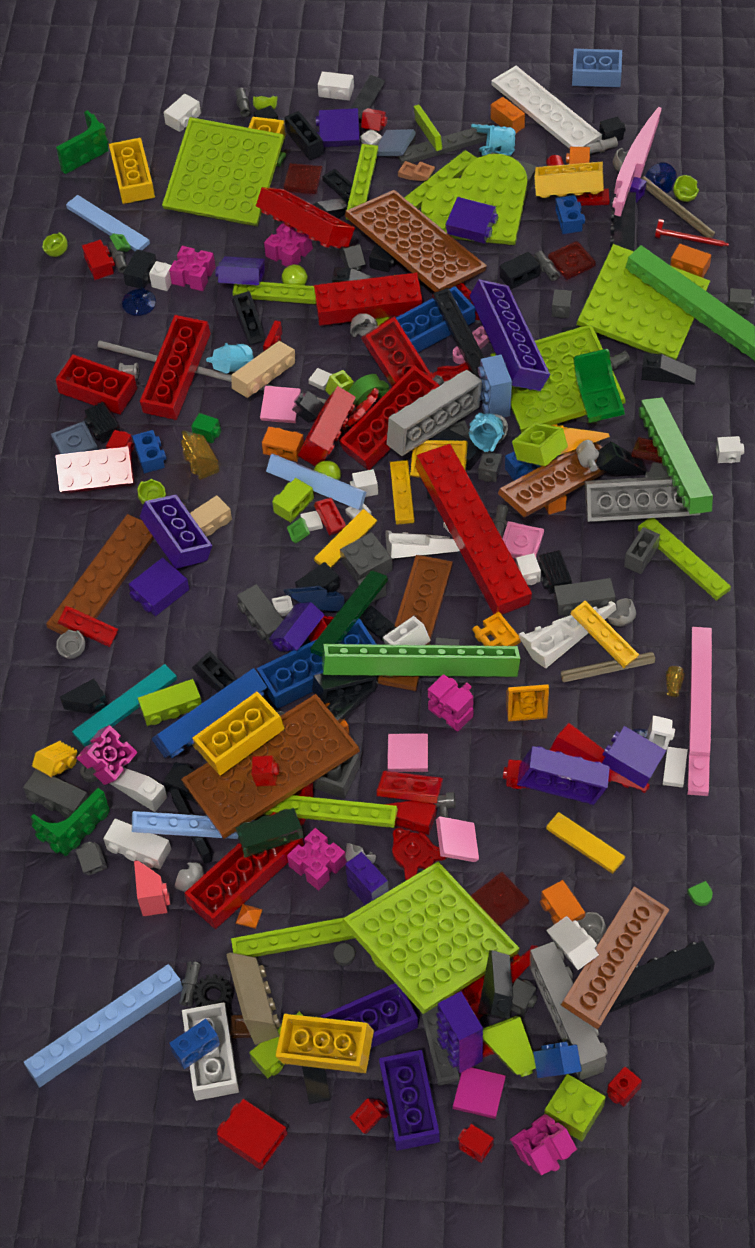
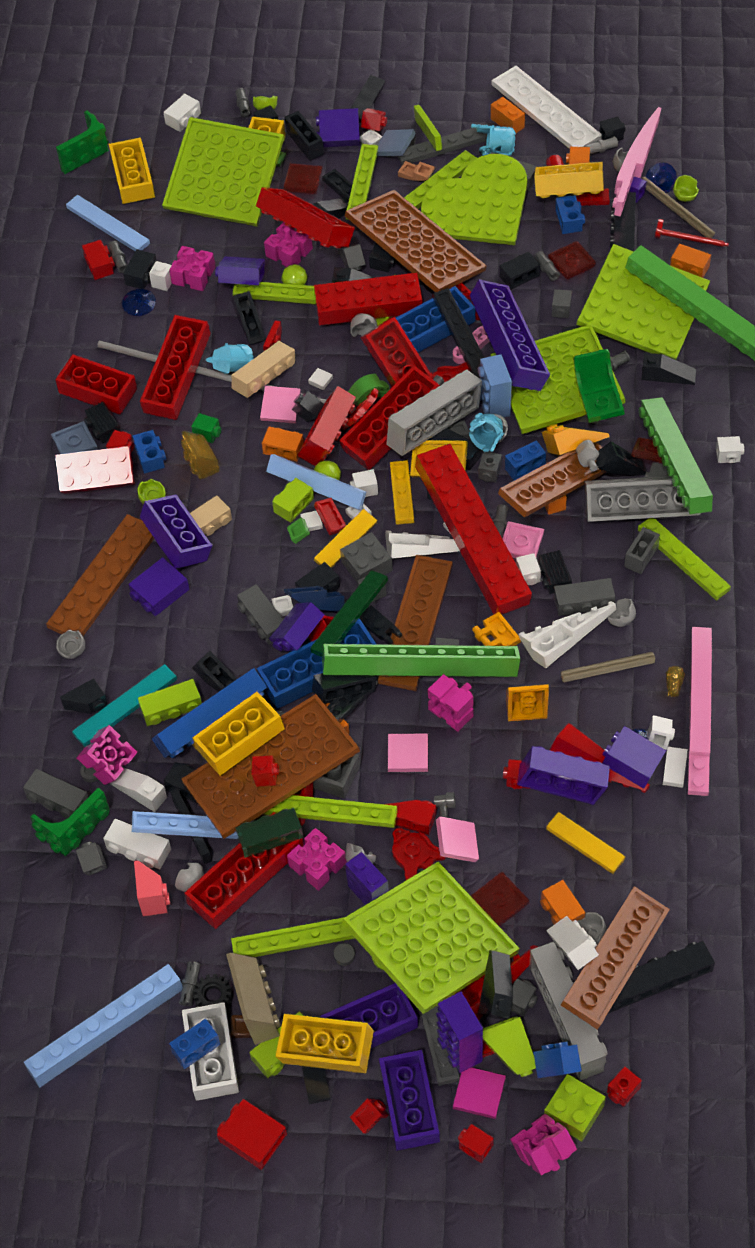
(55, 244): lime hair -> none
(55, 759): yellow brick -> none
(87, 626): red tile -> none
(120, 242): bright green tile -> none
(130, 369): light grey bush -> none
(249, 916): orange slope -> none
(335, 86): white brick -> none
(339, 379): lime brick -> none
(408, 633): white brick -> none
(409, 787): red tile -> none
(471, 220): dark purple brick -> none
(540, 444): lime brick -> none
(597, 67): medium blue brick -> none
(604, 634): yellow tile -> none
(700, 894): bright green tile -> none
(741, 300): dark grey brick -> none

